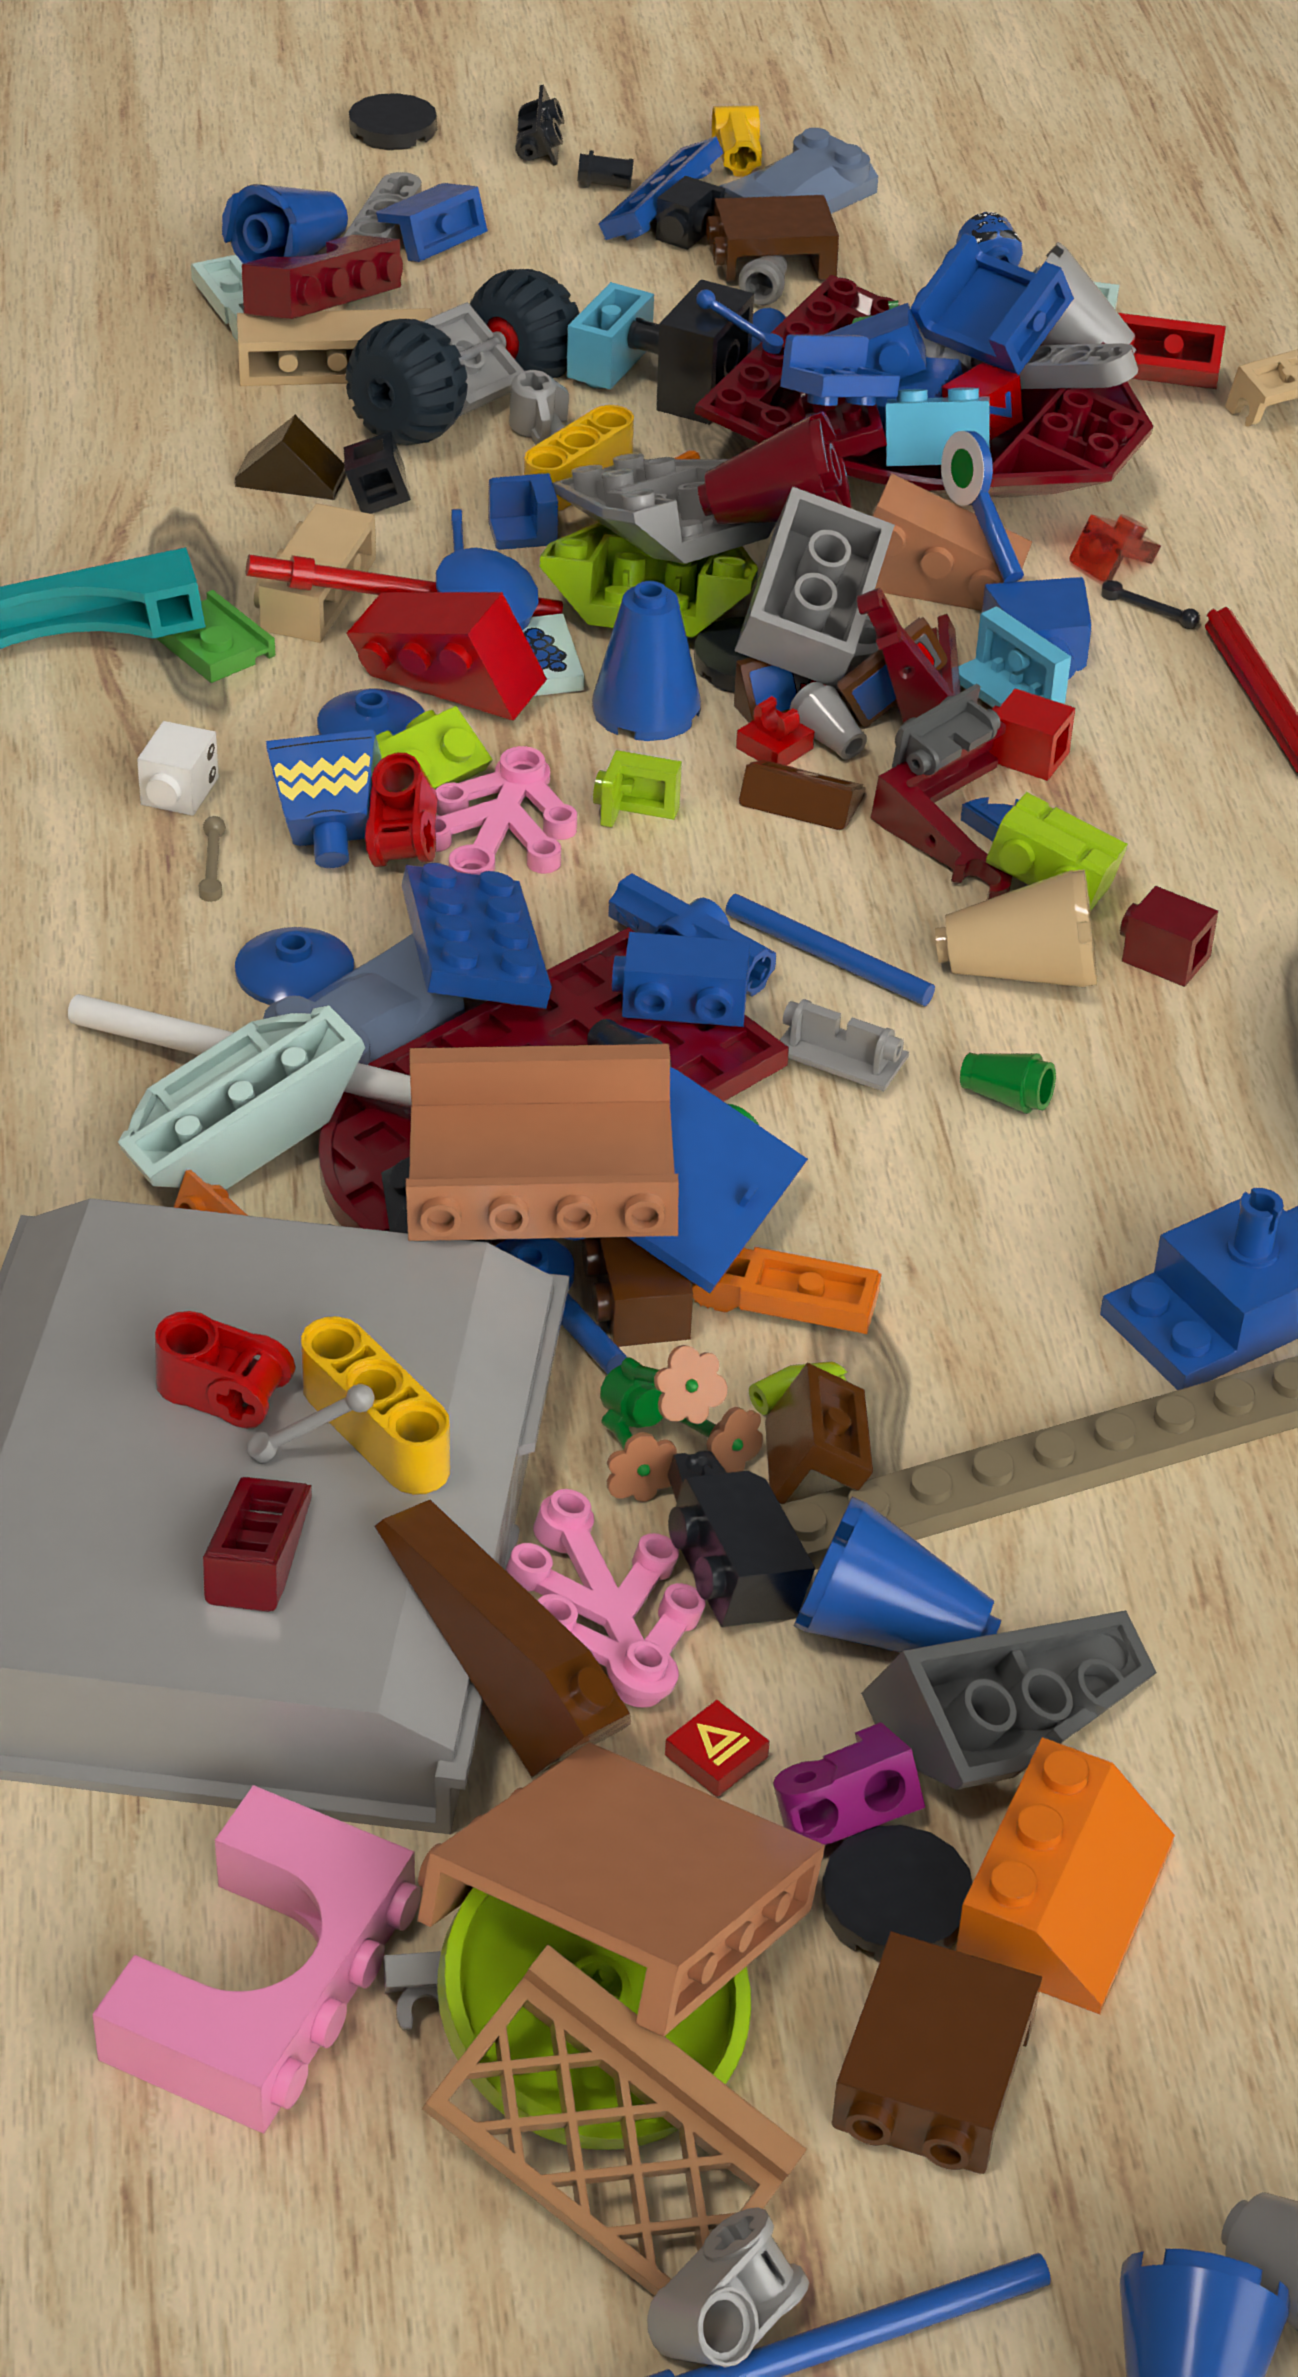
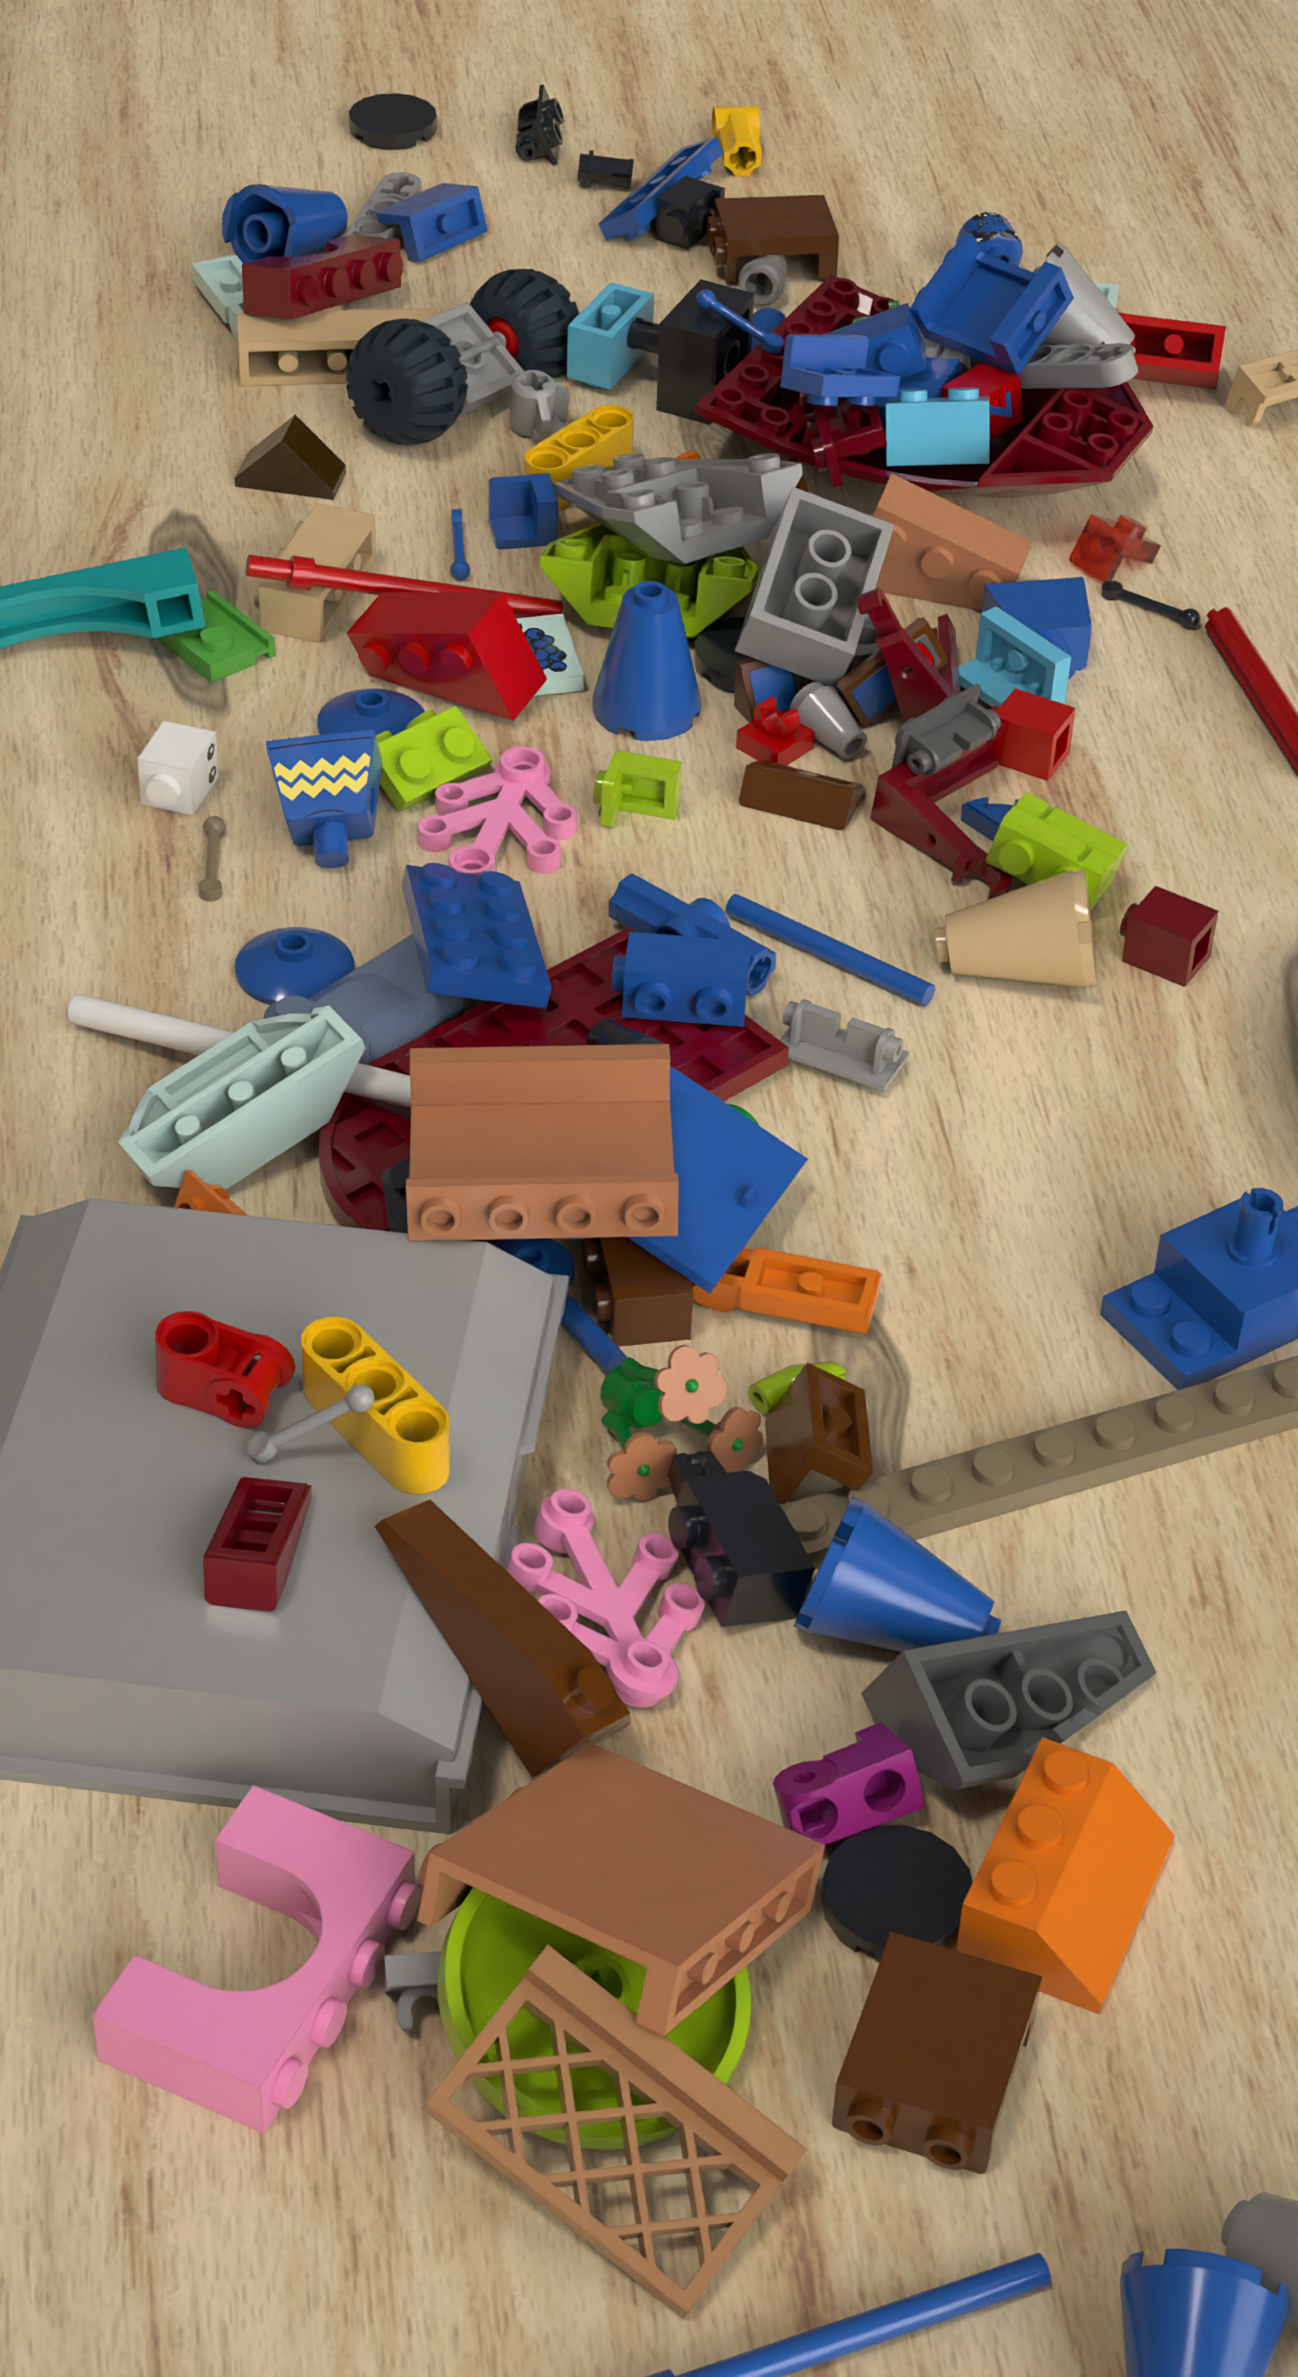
(376, 473): black brick -> none
(400, 819): red piece -> none
(490, 572): blue dish -> none
(717, 1748): red tile -> none
(726, 2294): light grey piece -> none
(759, 480): dark red cone -> none
(816, 167): sand blue slope -> none
(967, 479): piece -> none
(1010, 1078): green cone -> none

